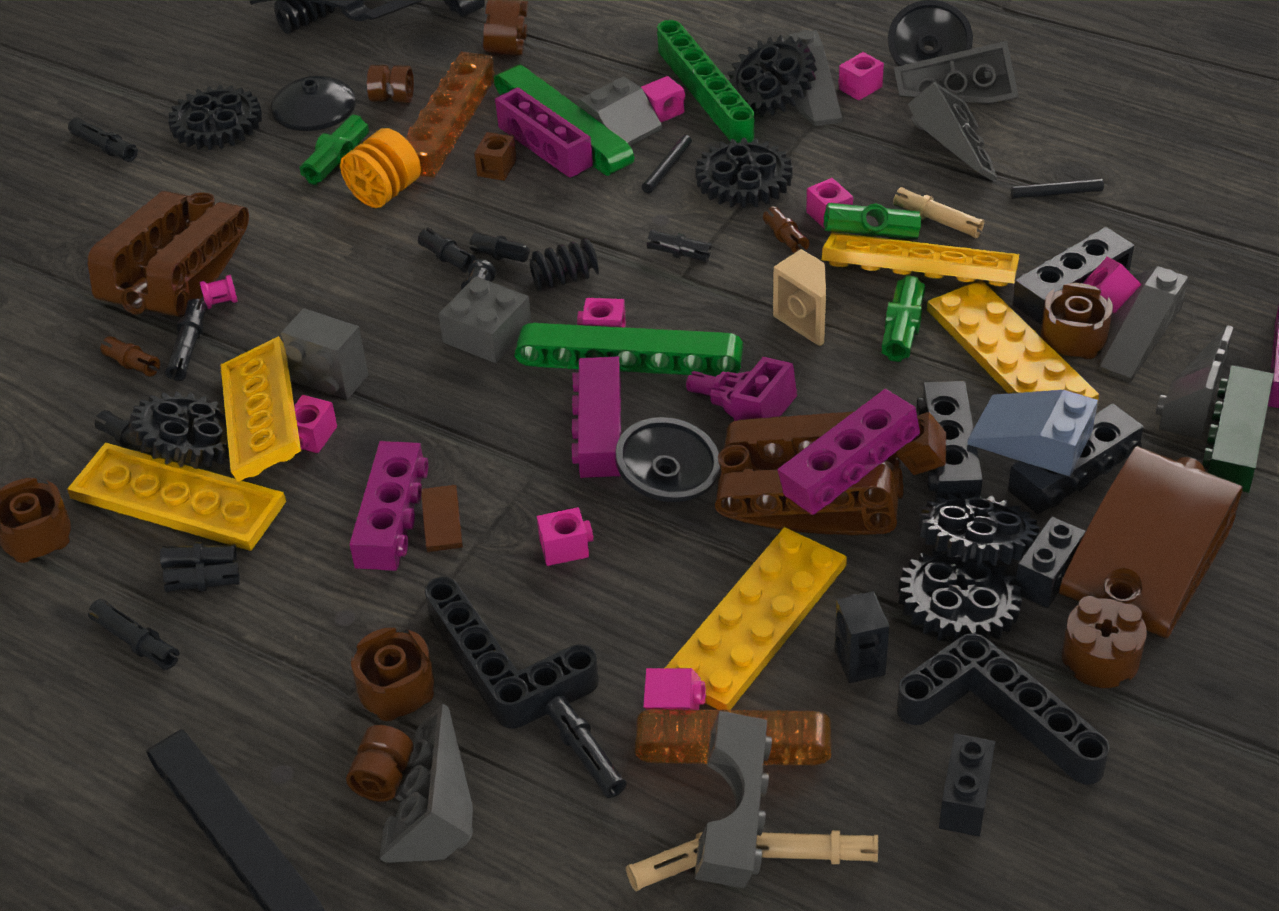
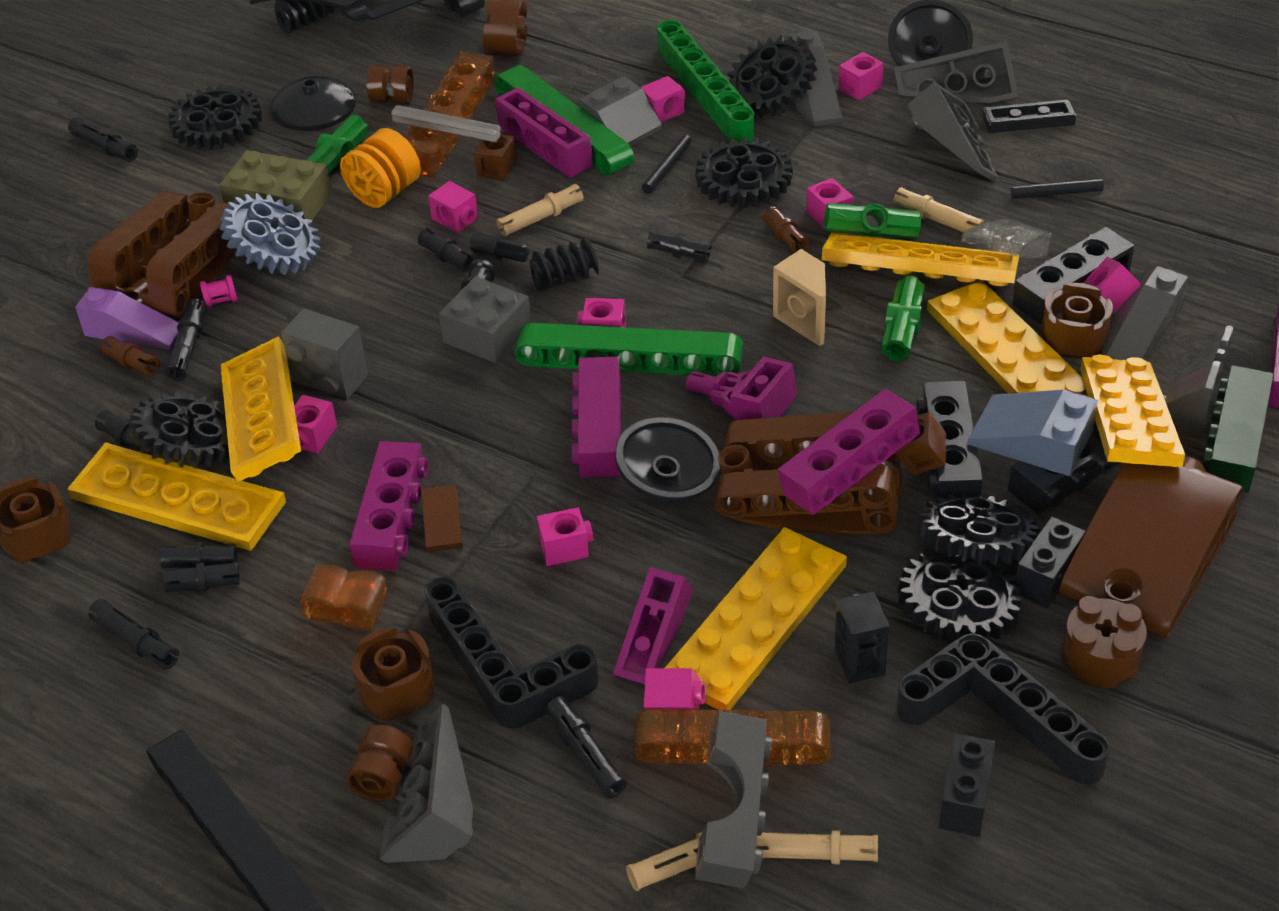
(117, 315): none -> medium lavender slope
(269, 233): none -> sand blue gear
(293, 180): none -> olive brick
(344, 596): none -> clear orange brick
(446, 123): none -> light grey axle
(453, 206): none -> dark pink brick
(550, 205): none -> tan pin
(653, 624): none -> magenta slope
(1010, 237): none -> clear slope
(1029, 116): none -> black tile
(1131, 412): none -> yellow plate

